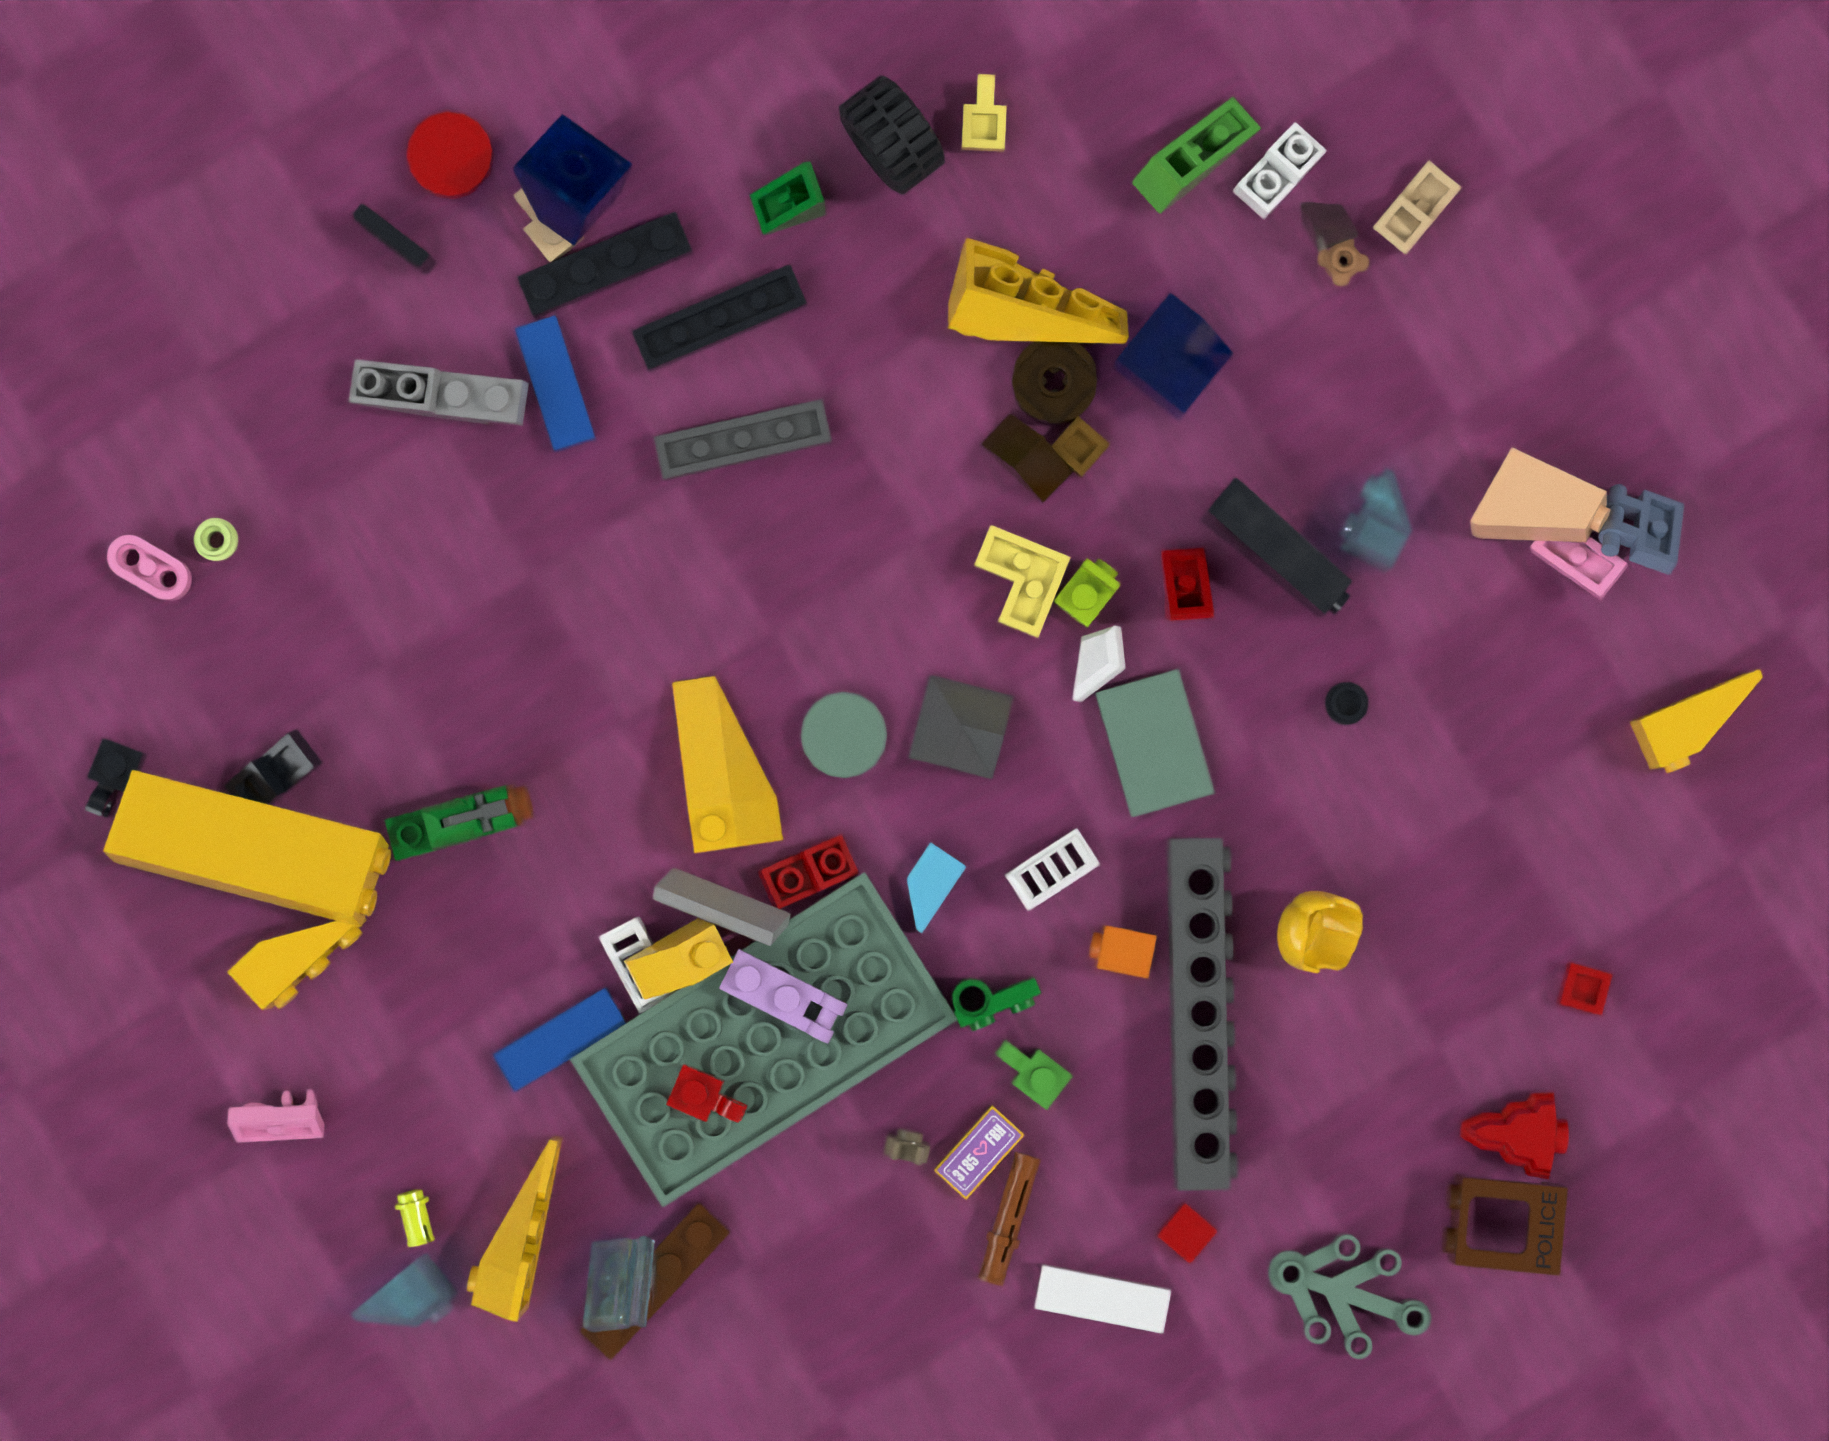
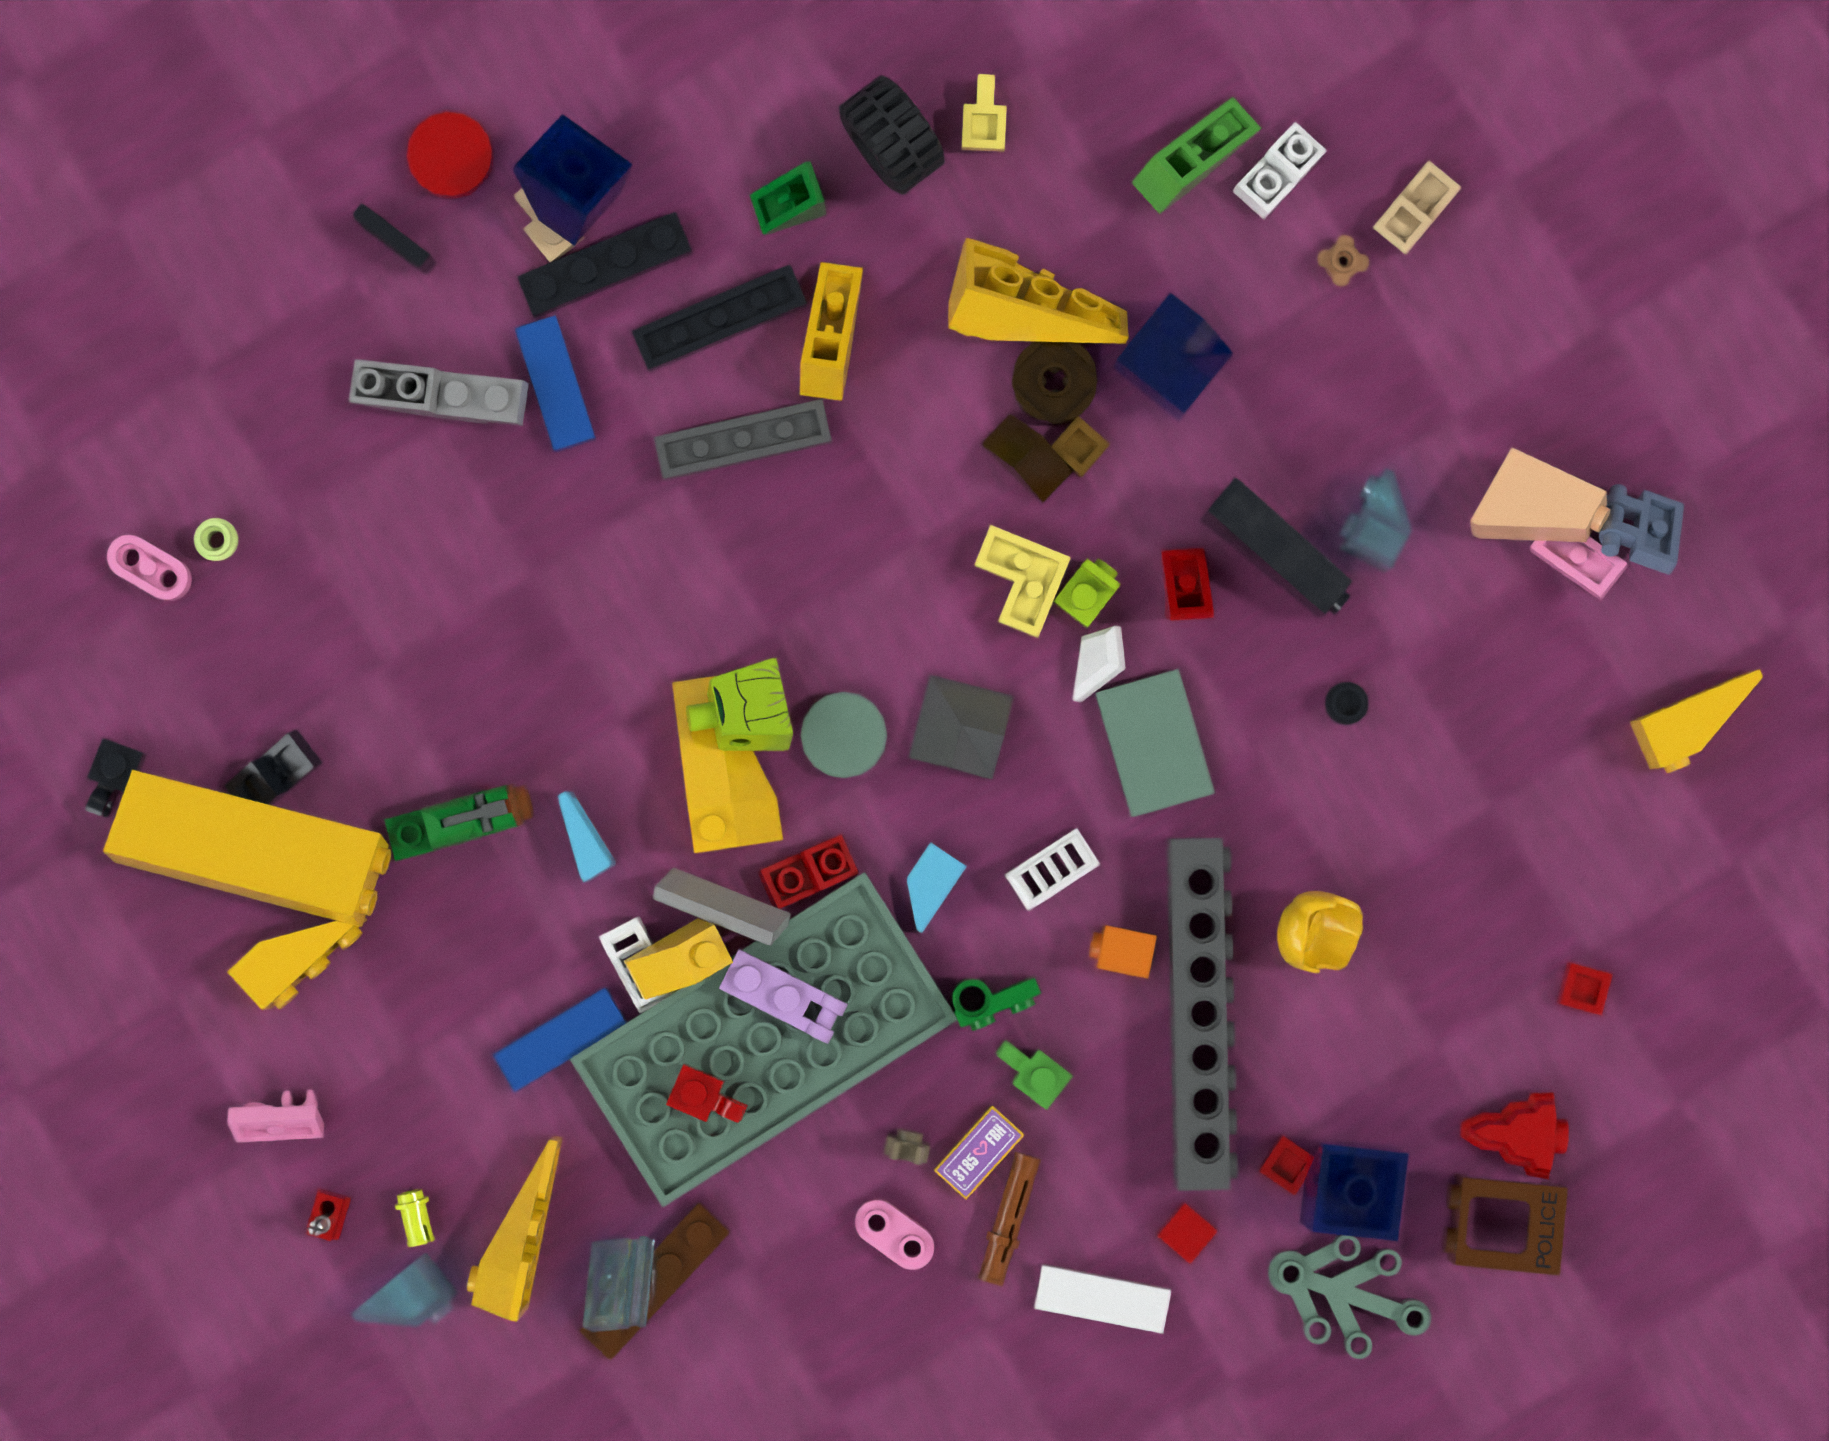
(327, 1225): none -> red piece
(587, 845): none -> medium azure slope
(745, 710): none -> lime torso
(830, 331): none -> yellow slope
(895, 1233): none -> bright pink plate
(1286, 1164): none -> red tile
(1327, 224): clear smoke slope -> none
(1355, 1190): none -> clear blue slope

